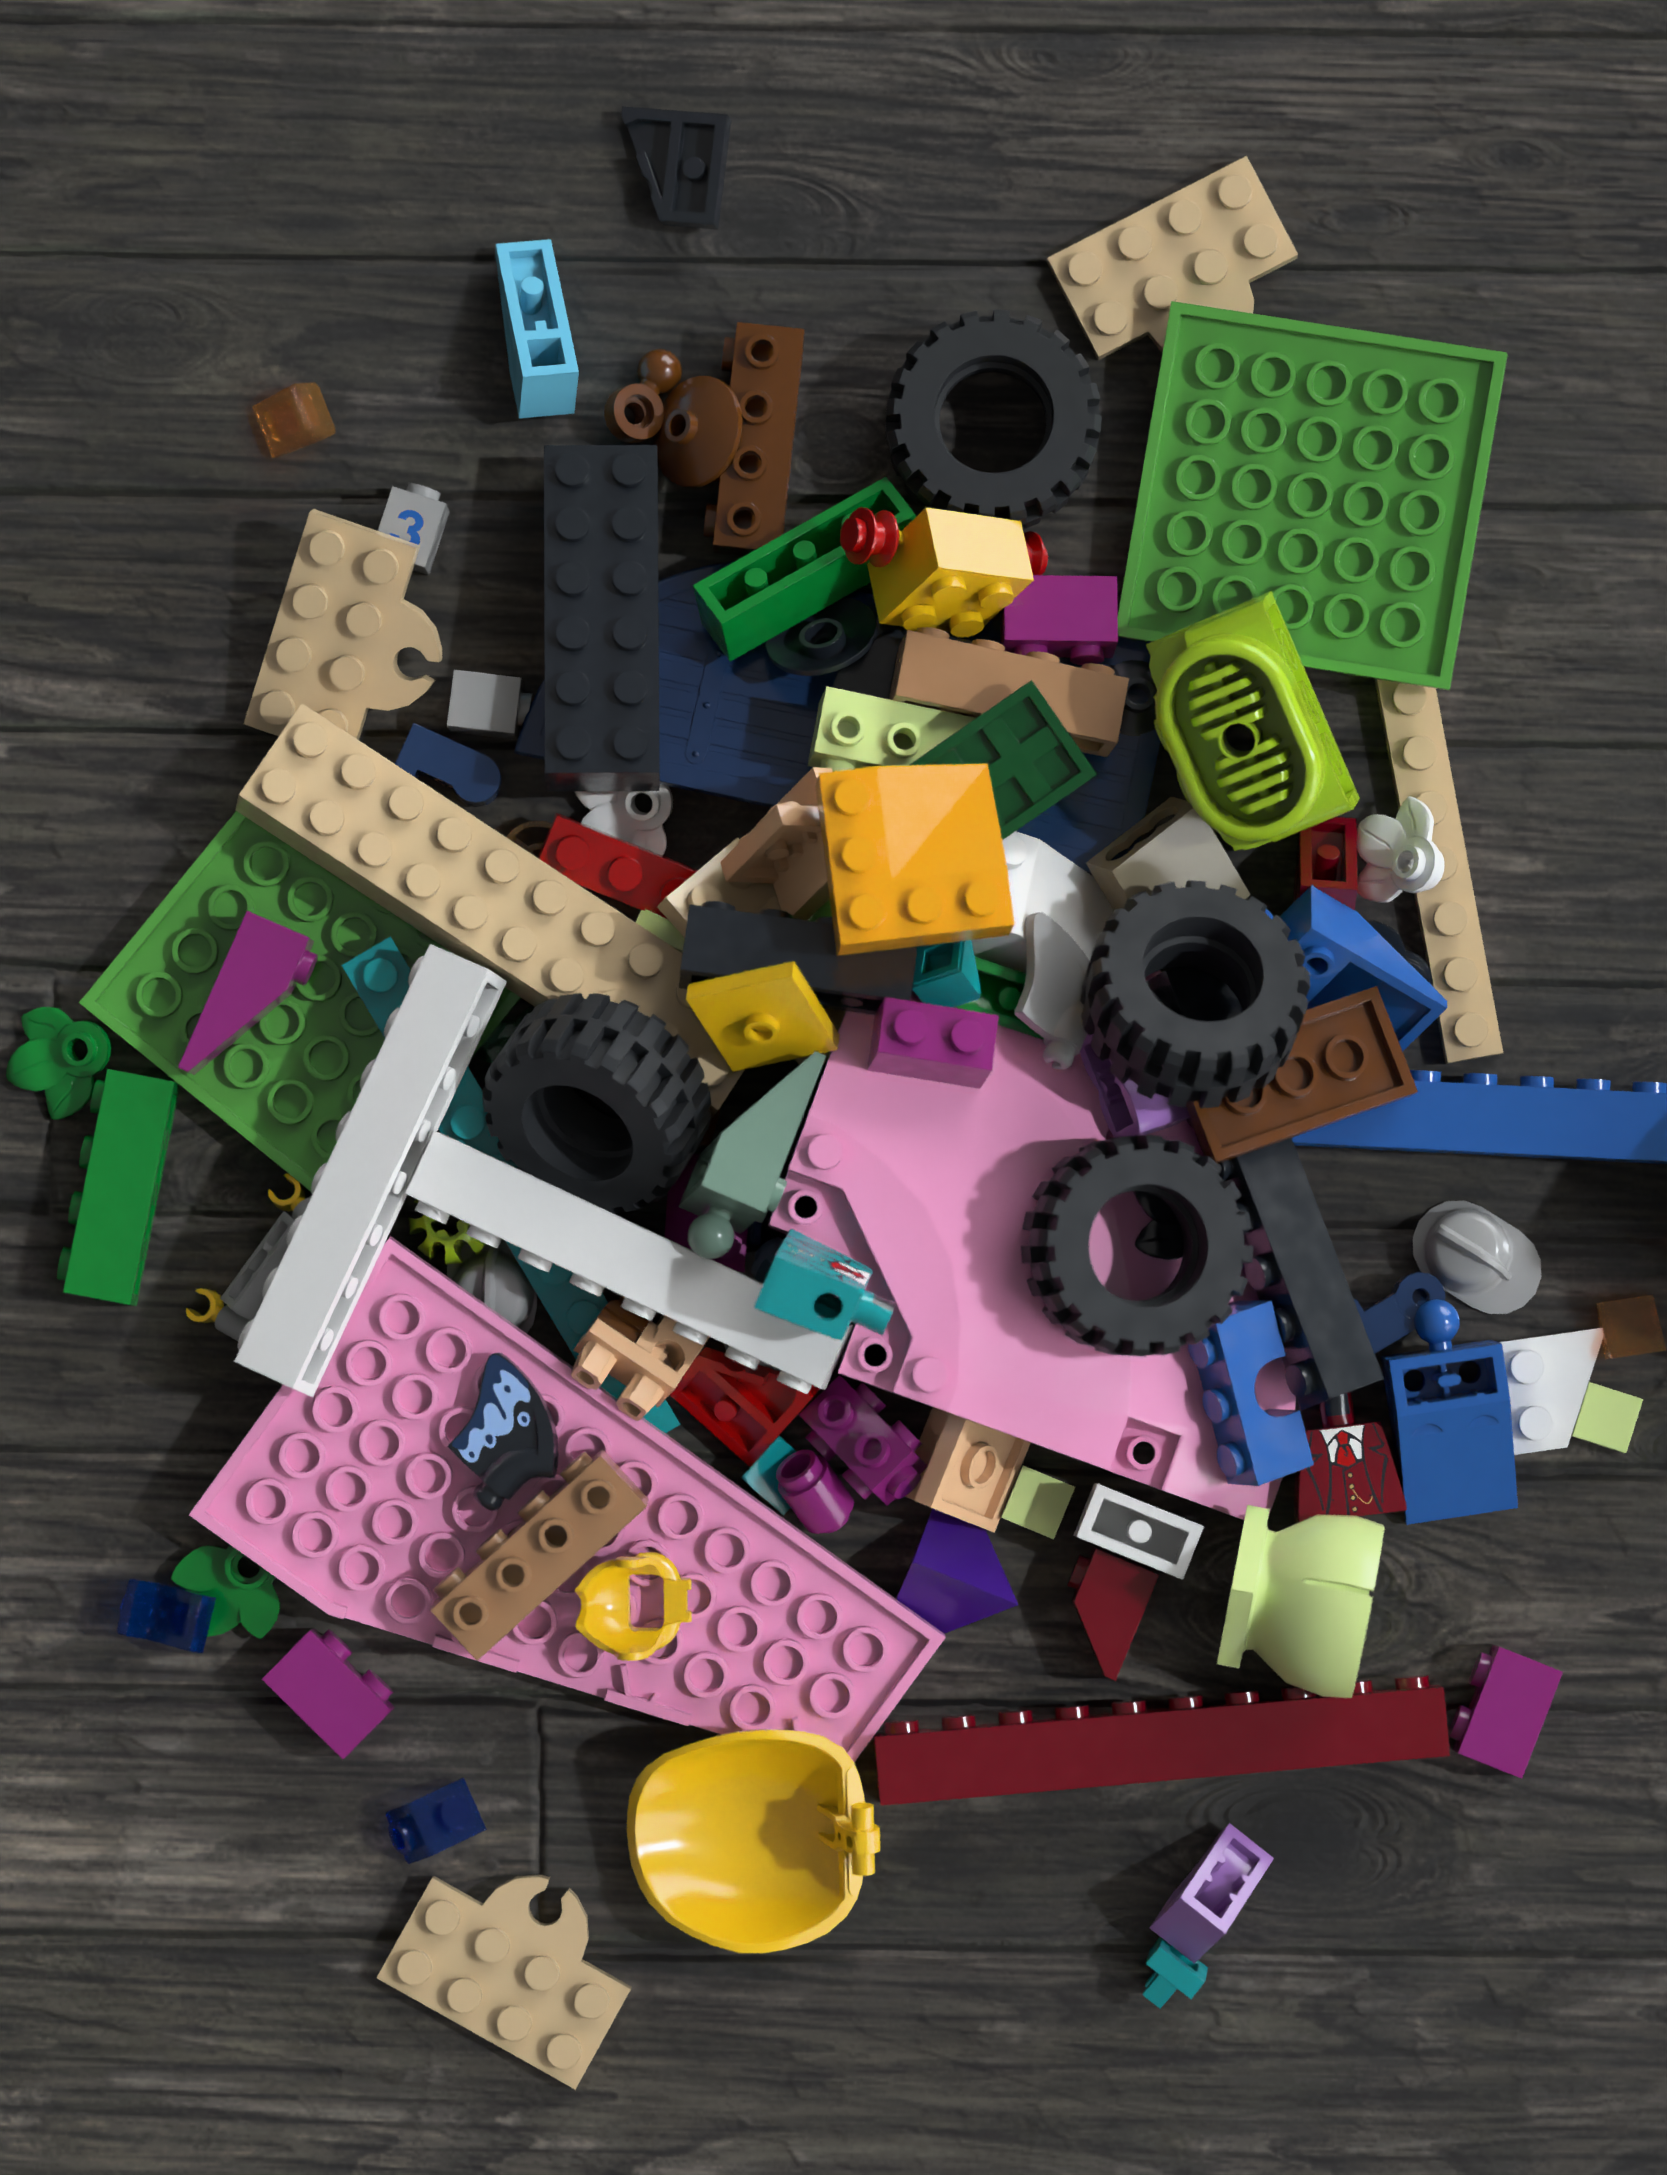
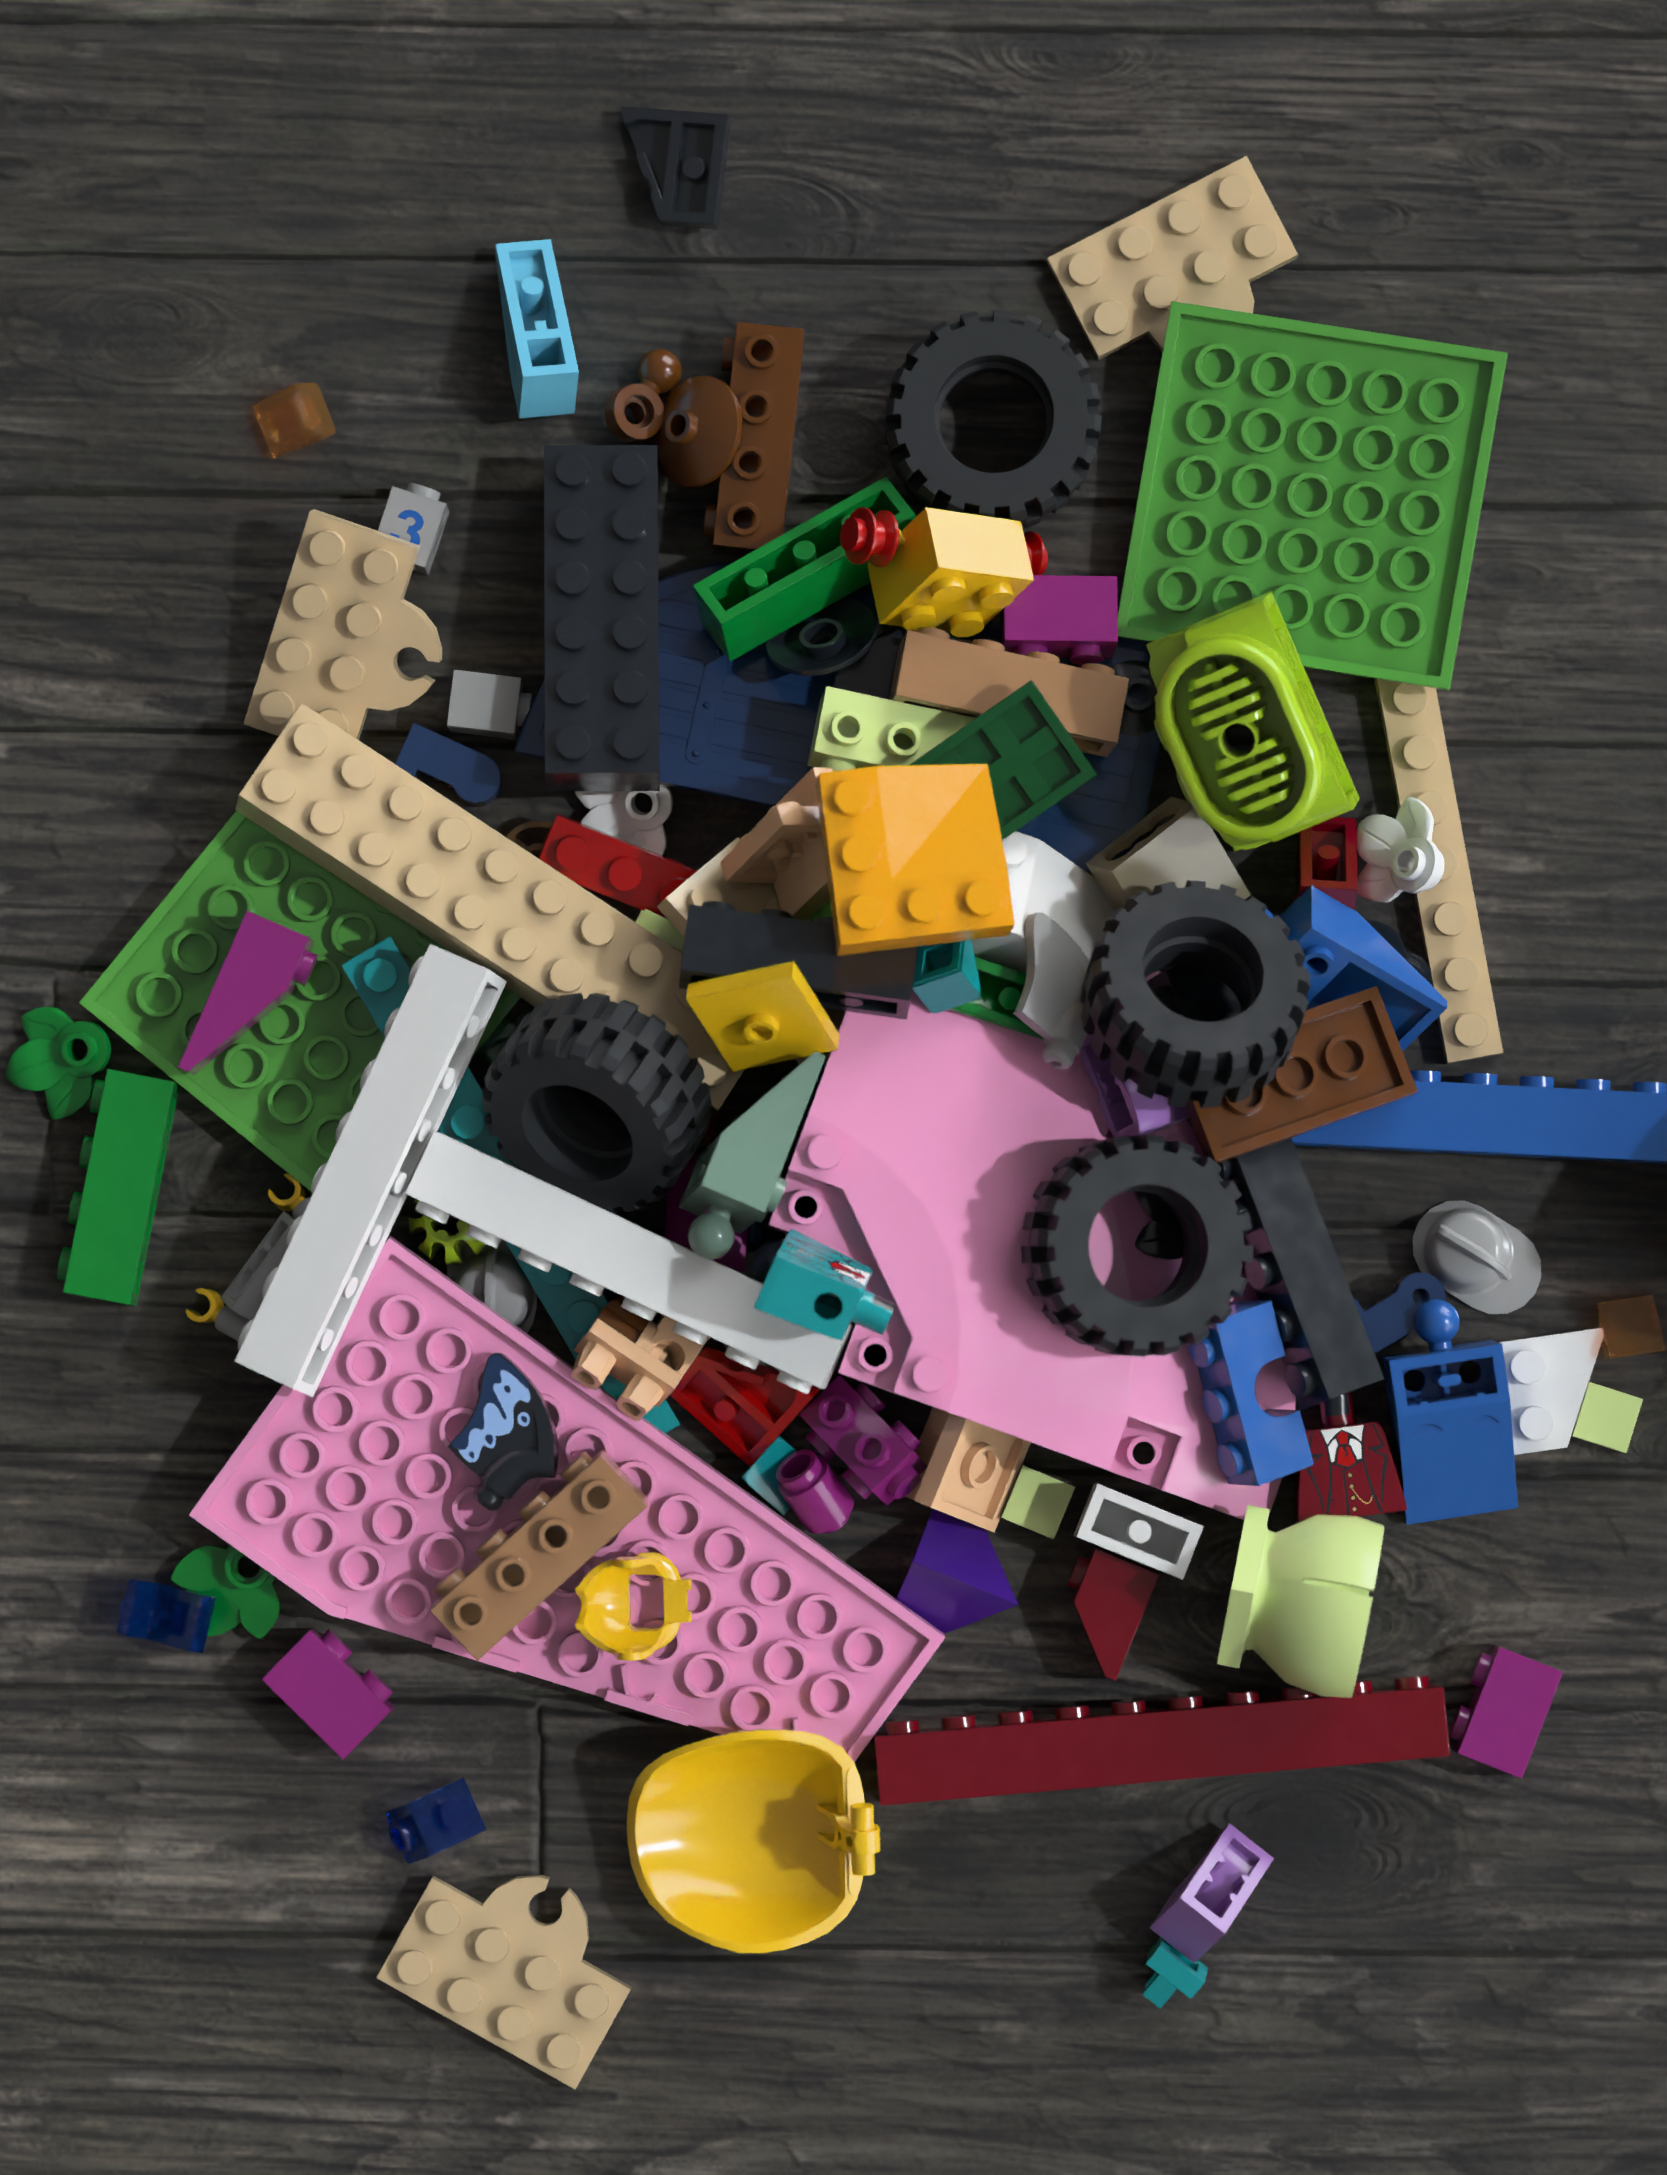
(933, 1042): magenta brick -> none

